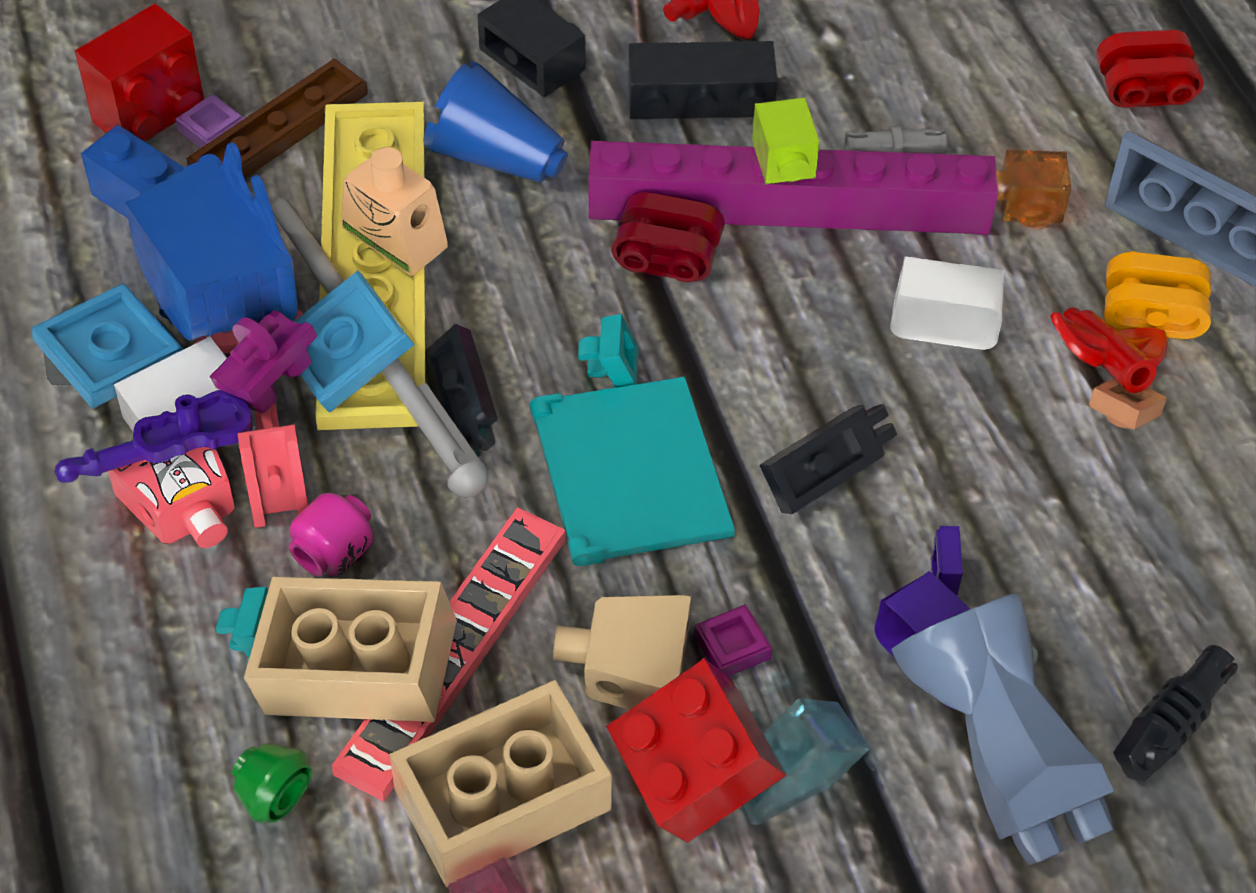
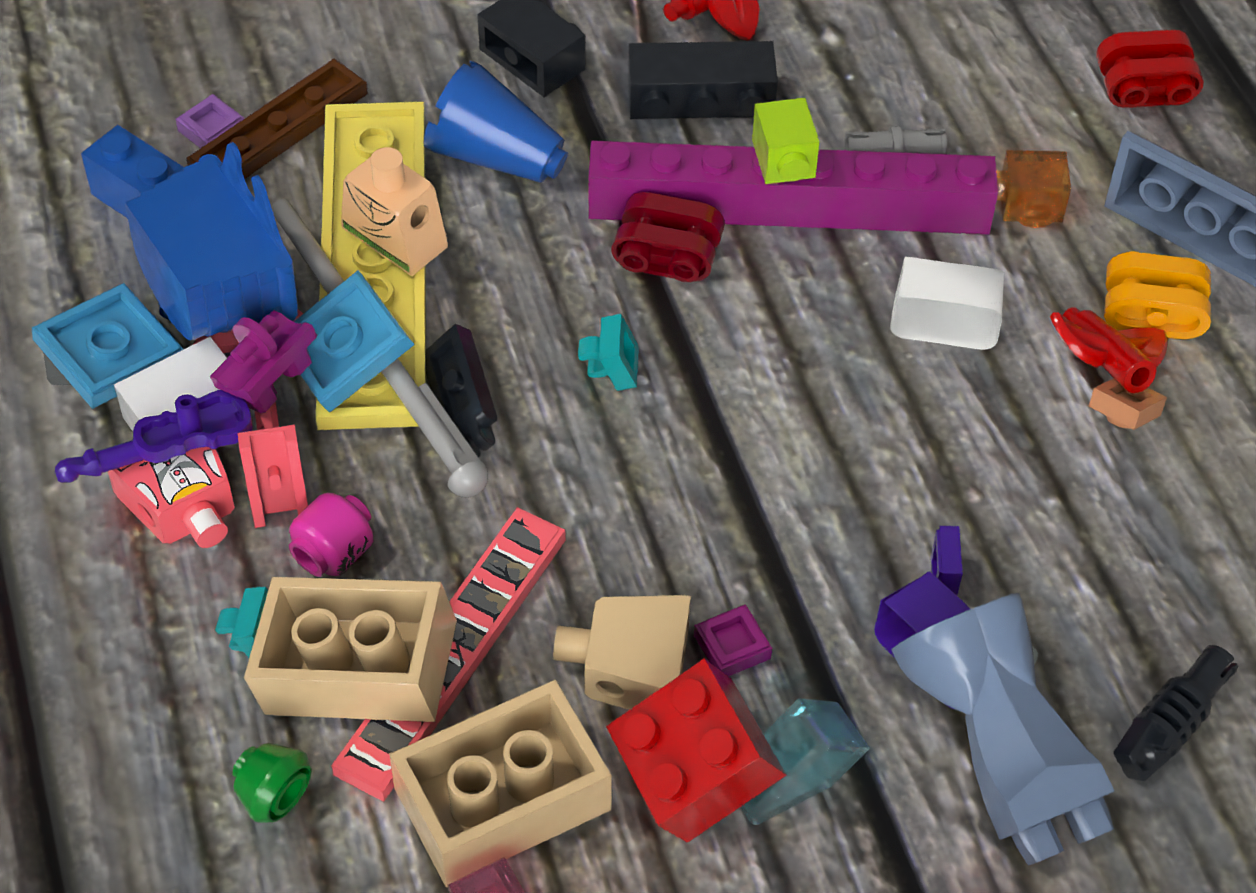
(140, 74): red brick -> none
(630, 470): teal piece -> none
(827, 457): black hinge -> none

